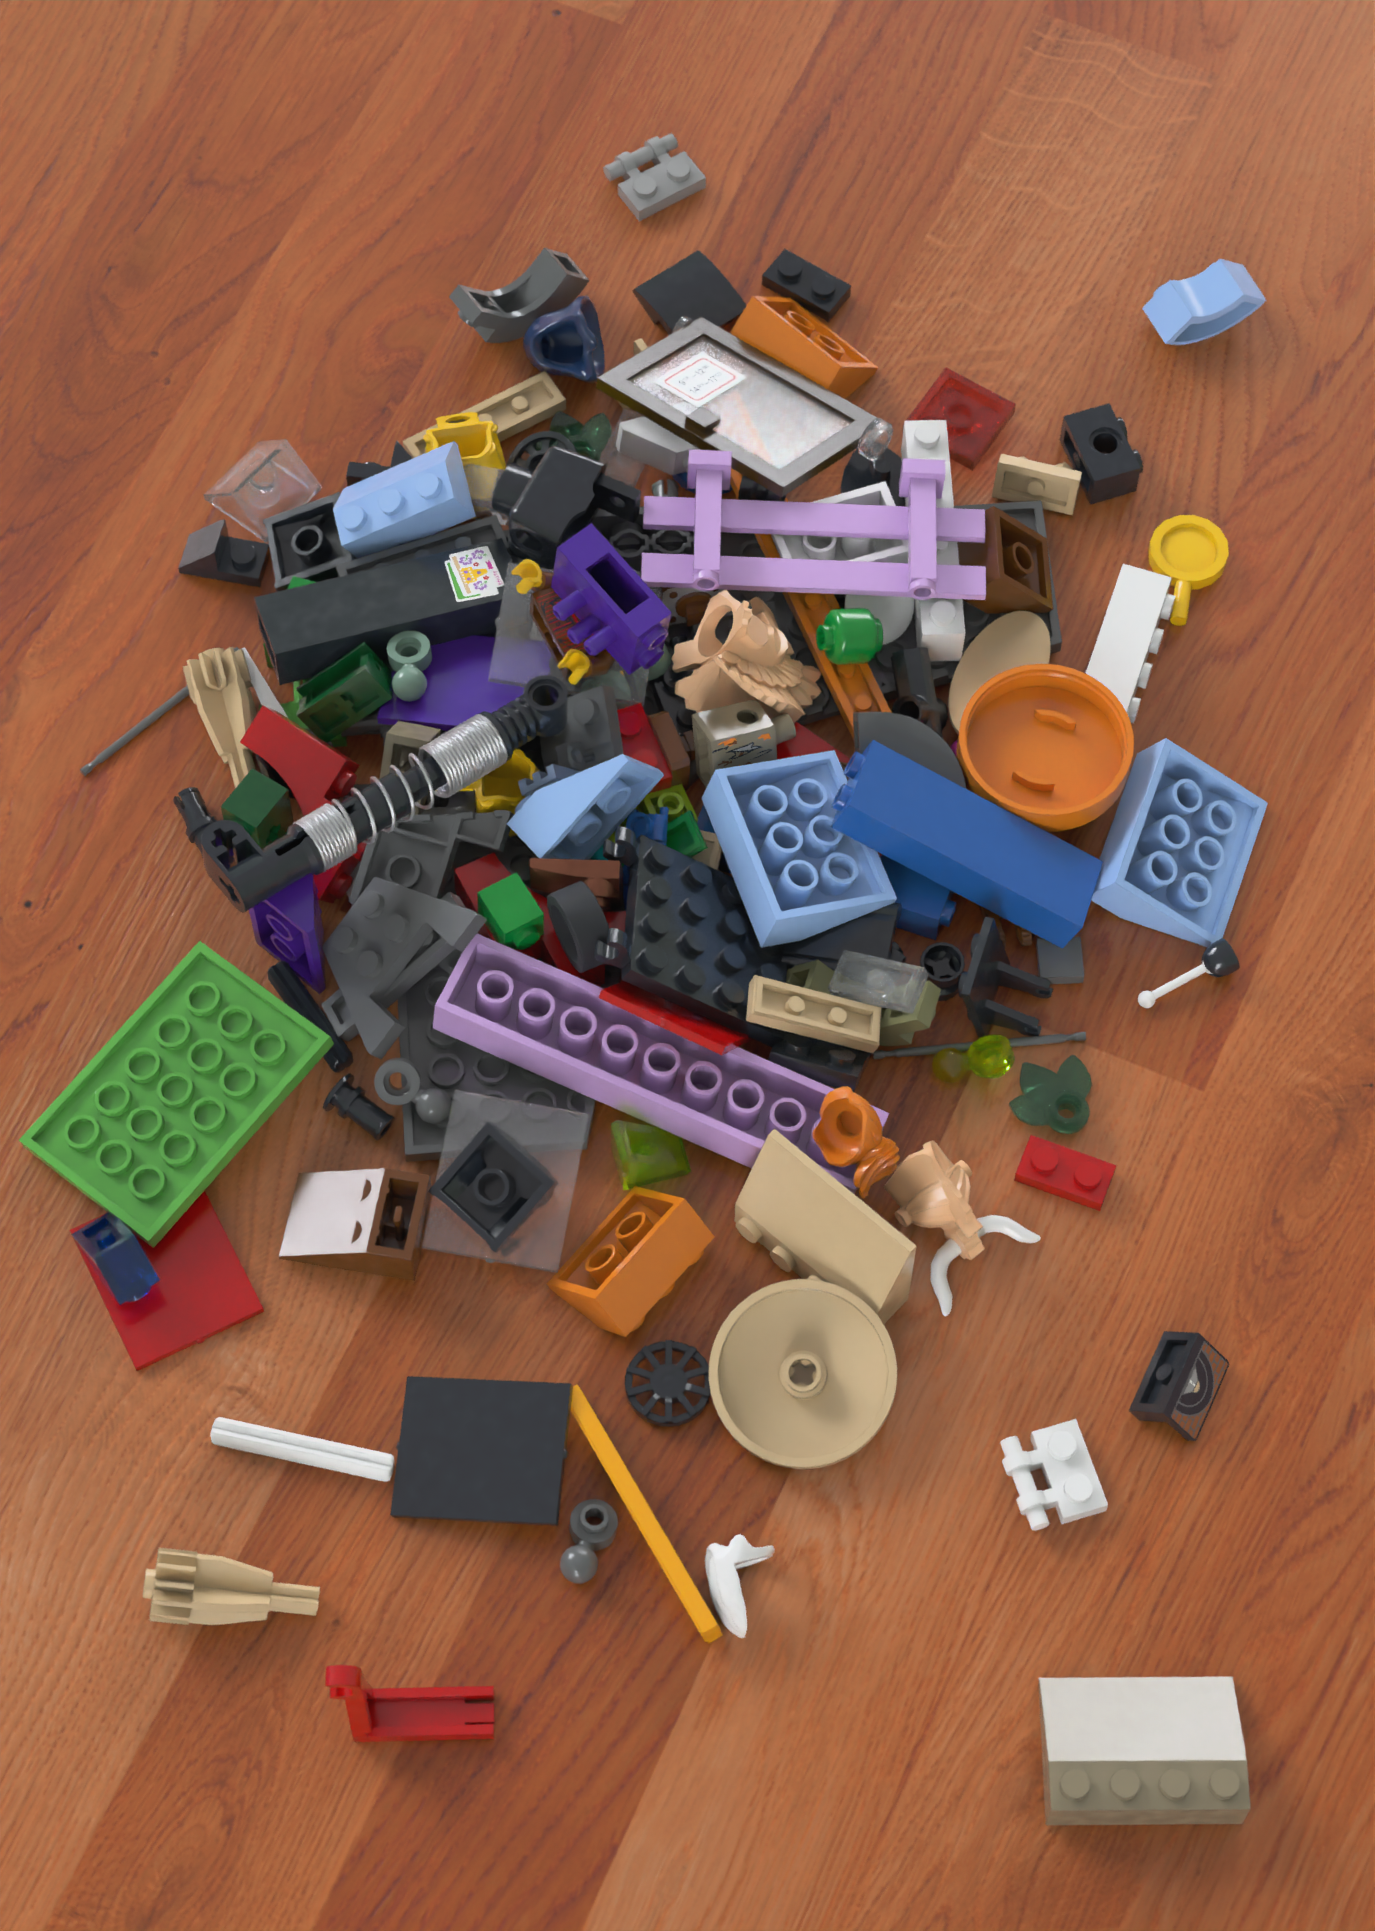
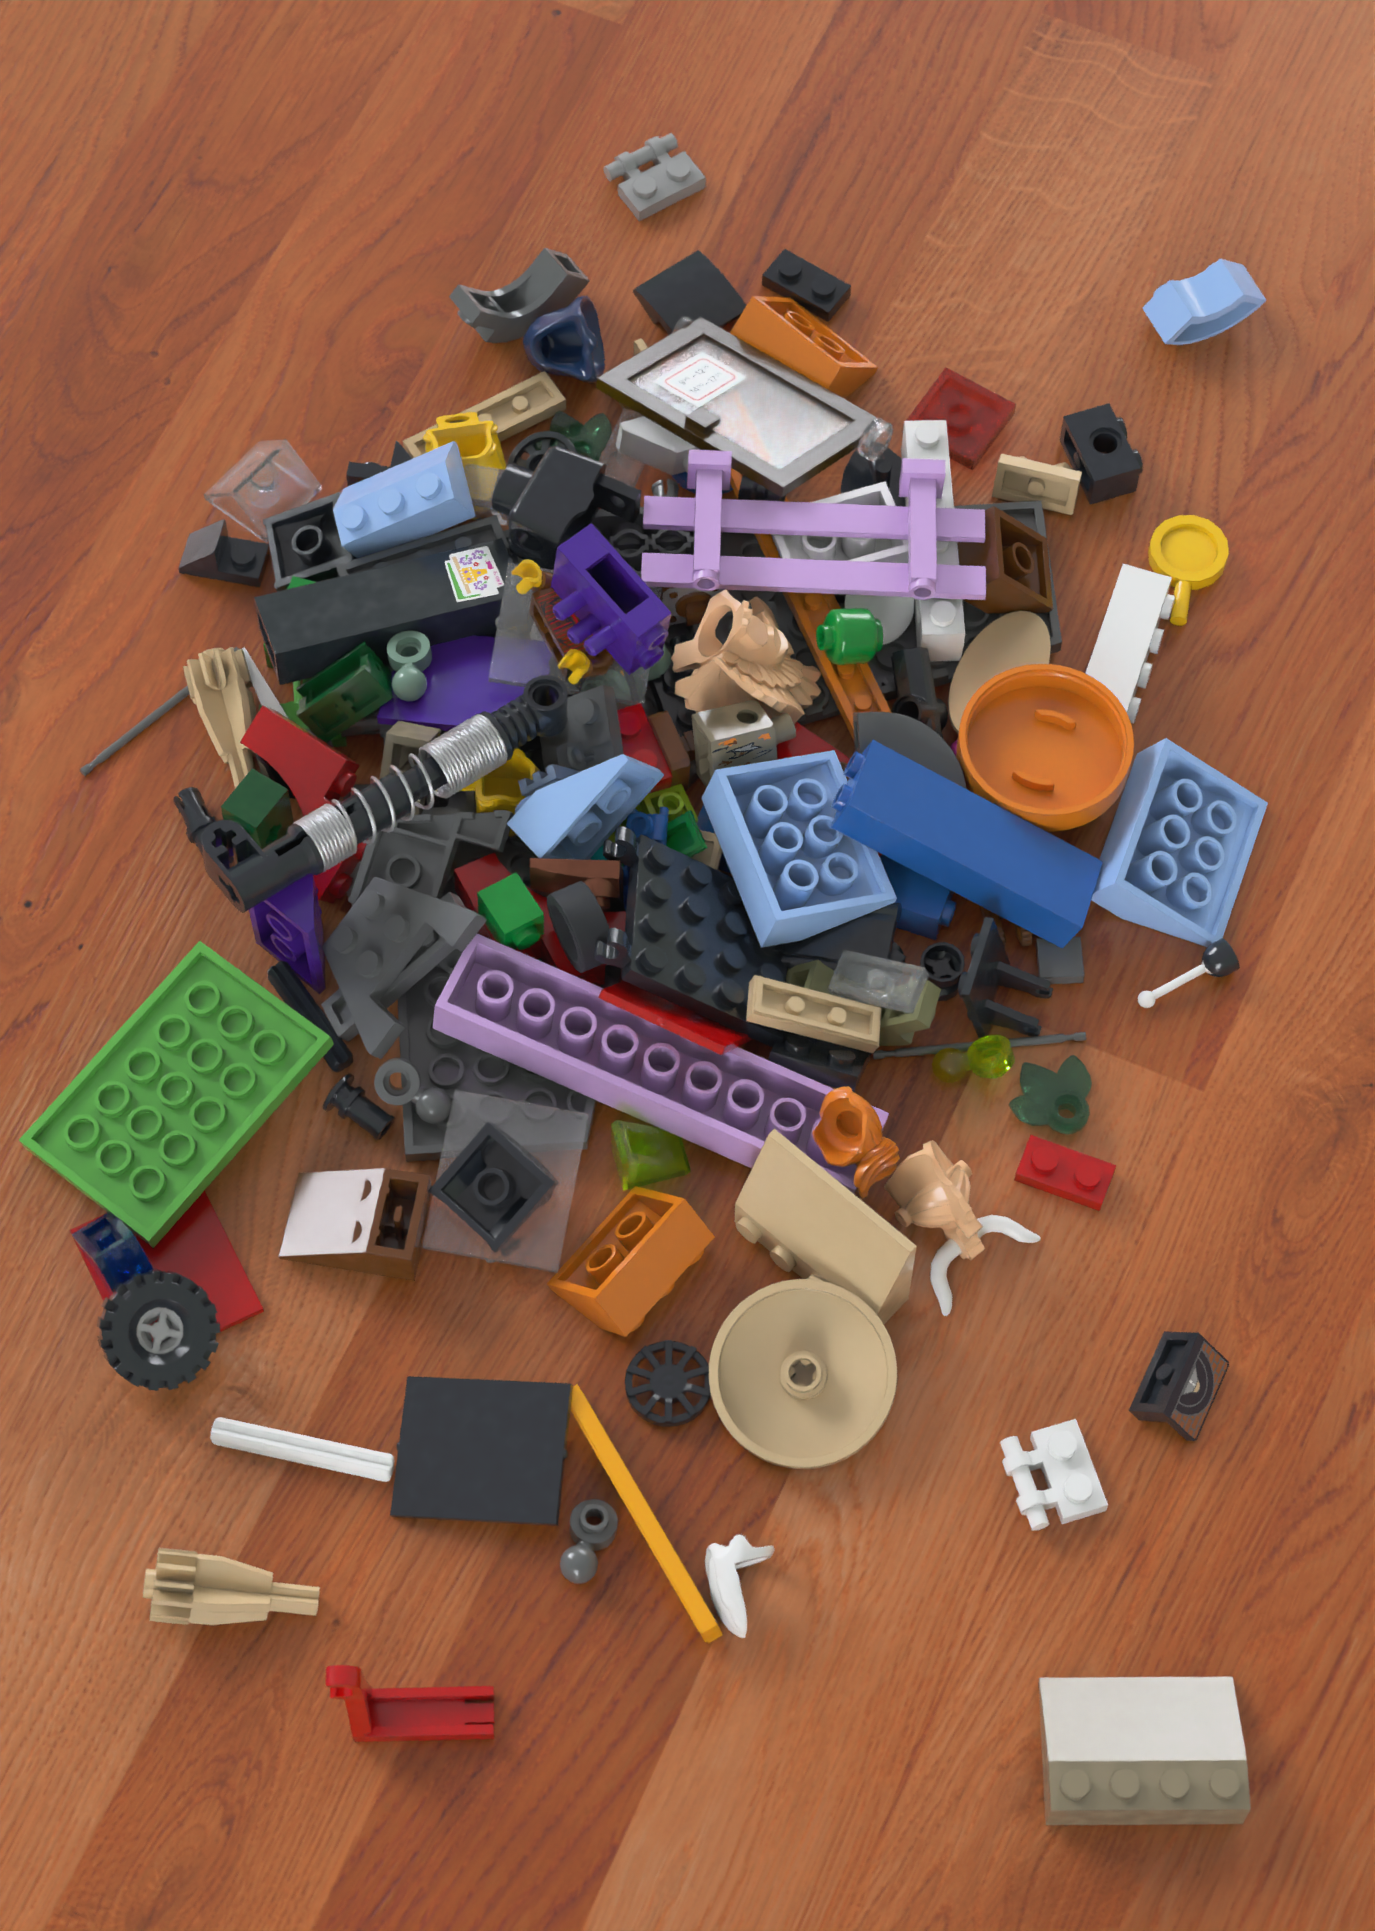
(181, 1335): none -> black wheel

